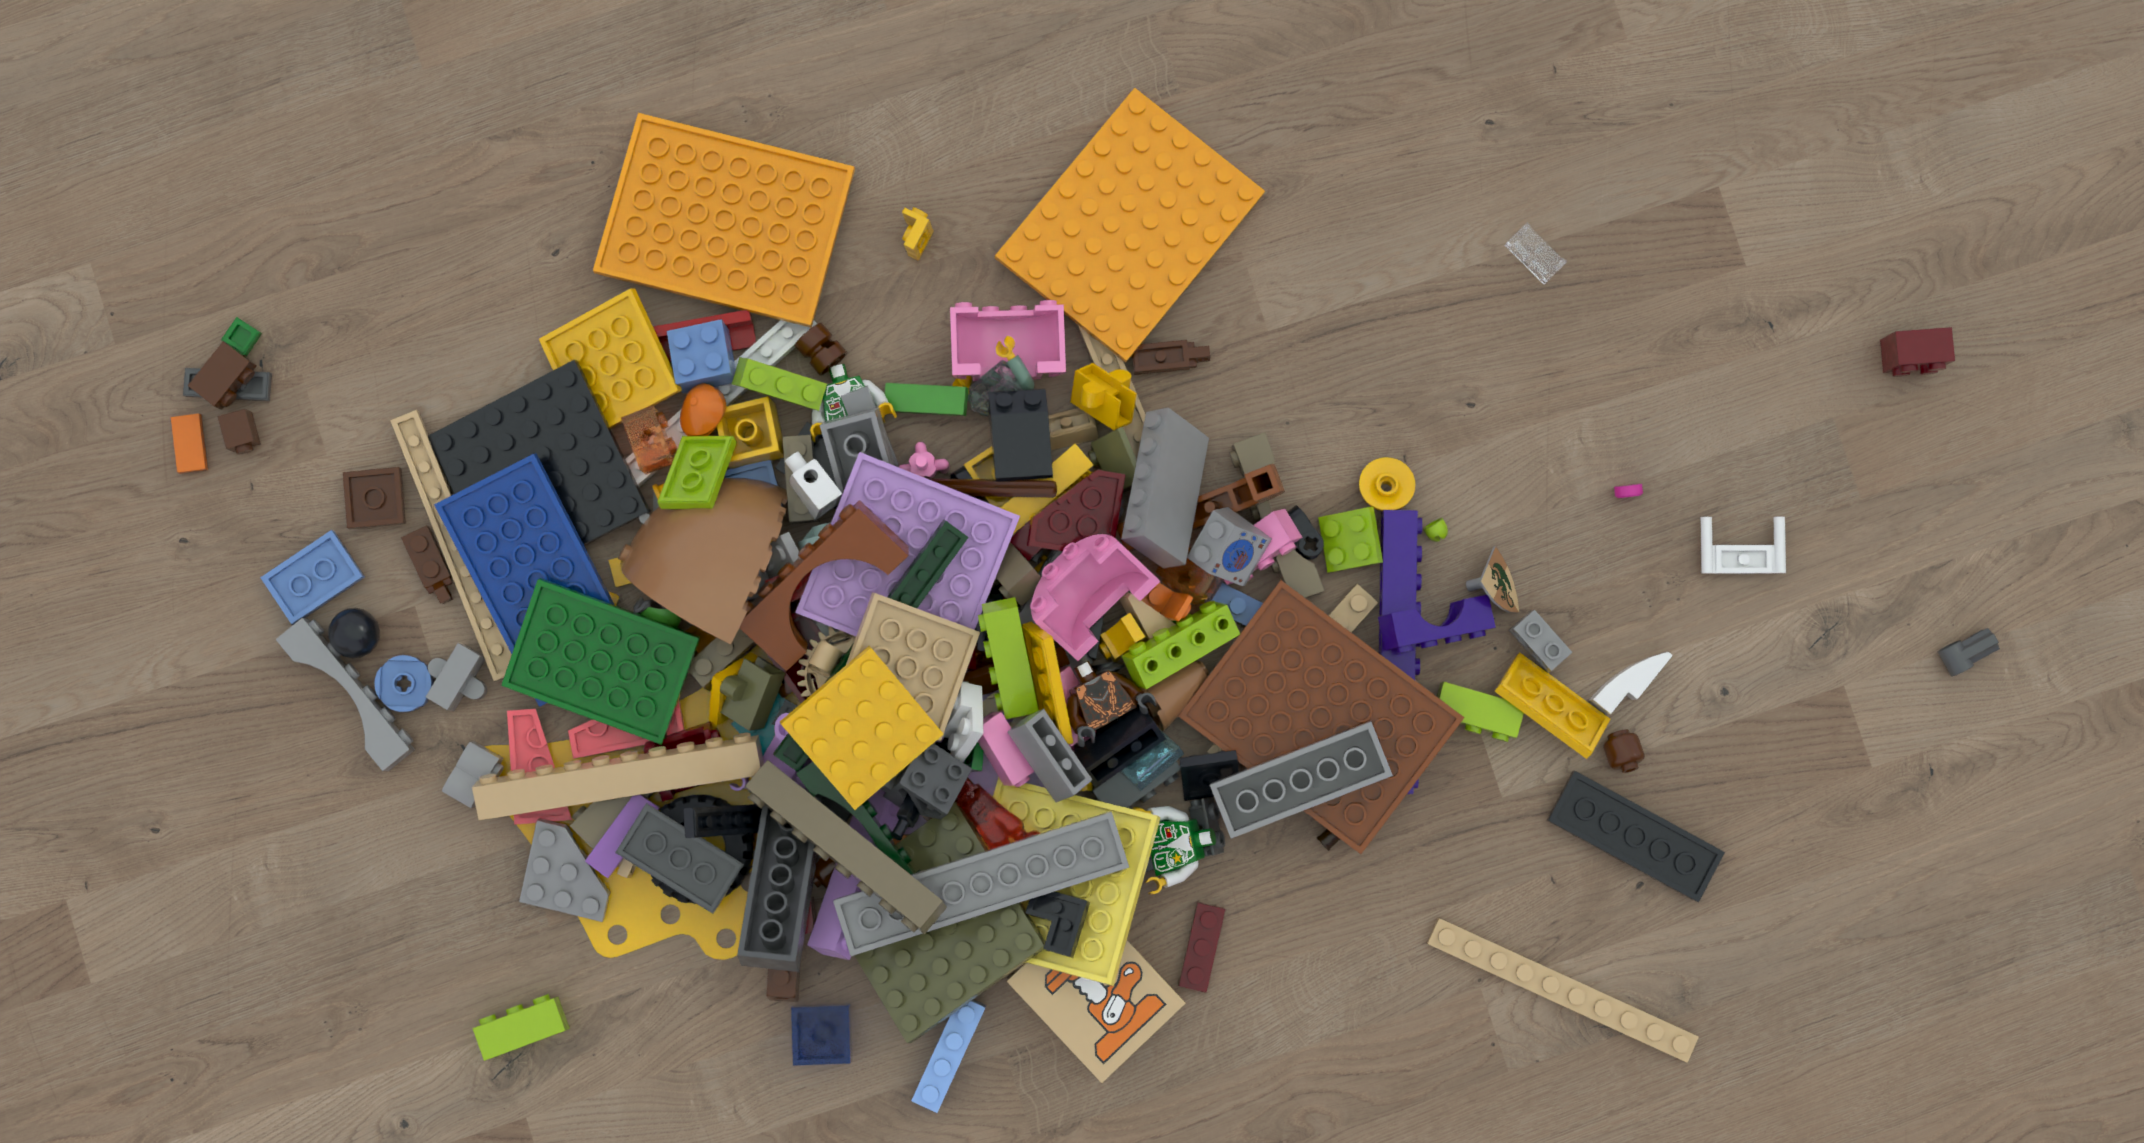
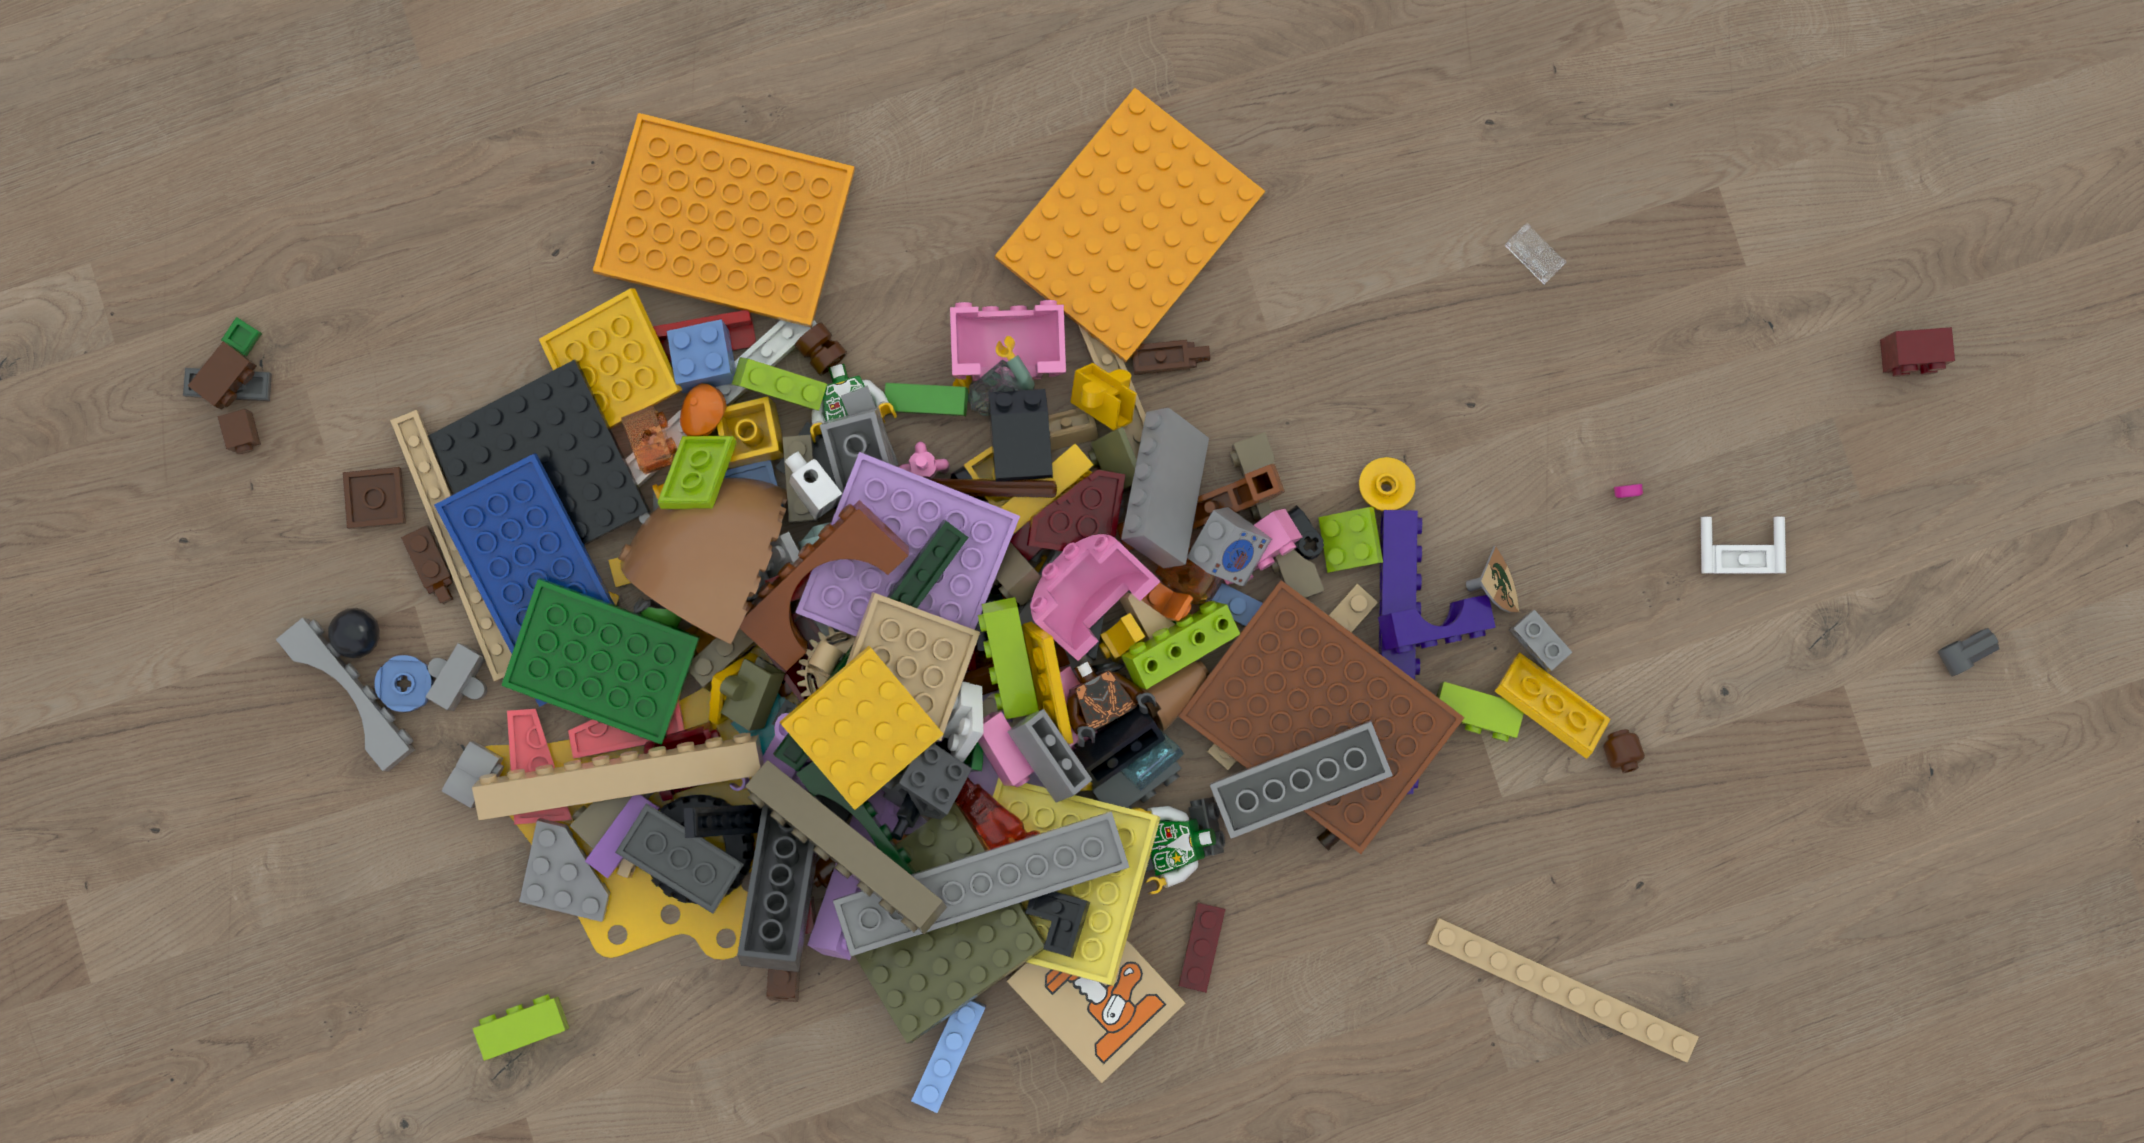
(189, 443): orange tile -> none
(312, 577): medium blue plate -> none
(821, 1034): clear blue brick -> none
(917, 233): yellow bracket -> none
(1202, 770): black plate -> none
(1436, 530): lime hinge -> none
(1629, 683): white slope -> none
(1635, 836): black plate -> none

